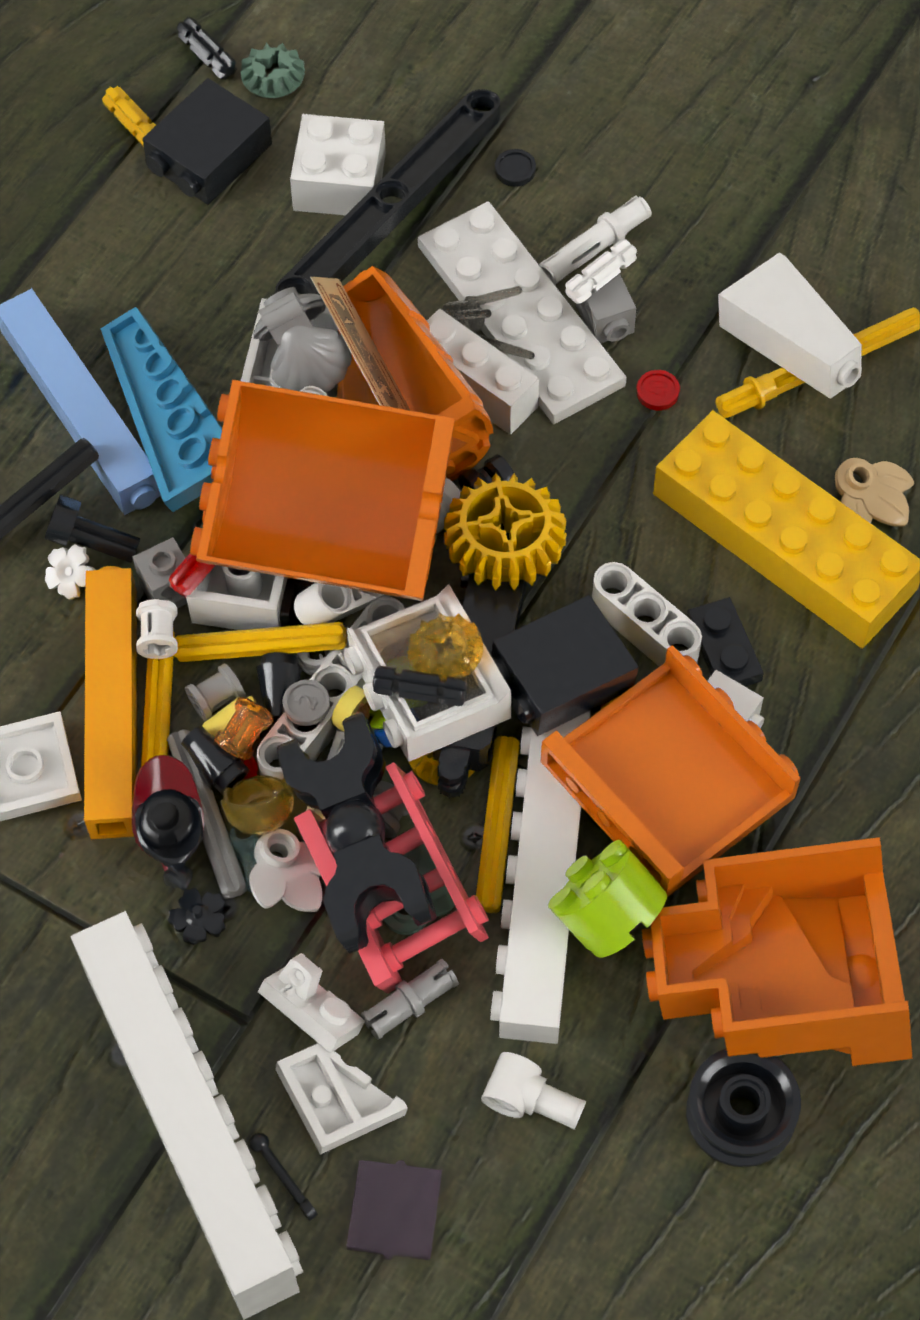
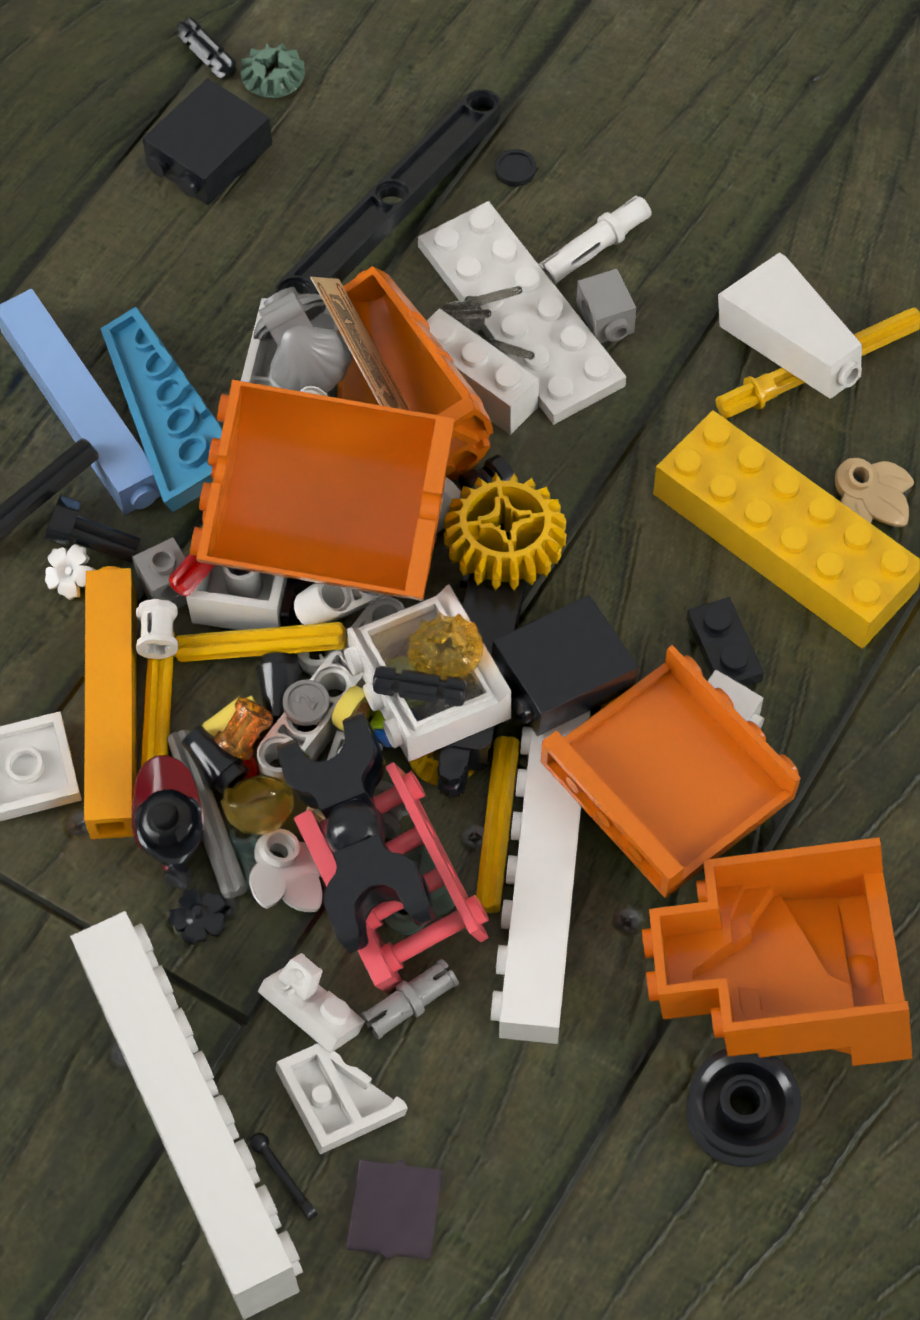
(128, 112): yellow axle -> none
(215, 692): light grey bush -> none
(336, 163): white brick -> none
(520, 1089): white pin -> none
(601, 271): white axle -> none
(608, 899): lime brick -> none
(642, 600): white beam -> none
(658, 390): red piece -> none

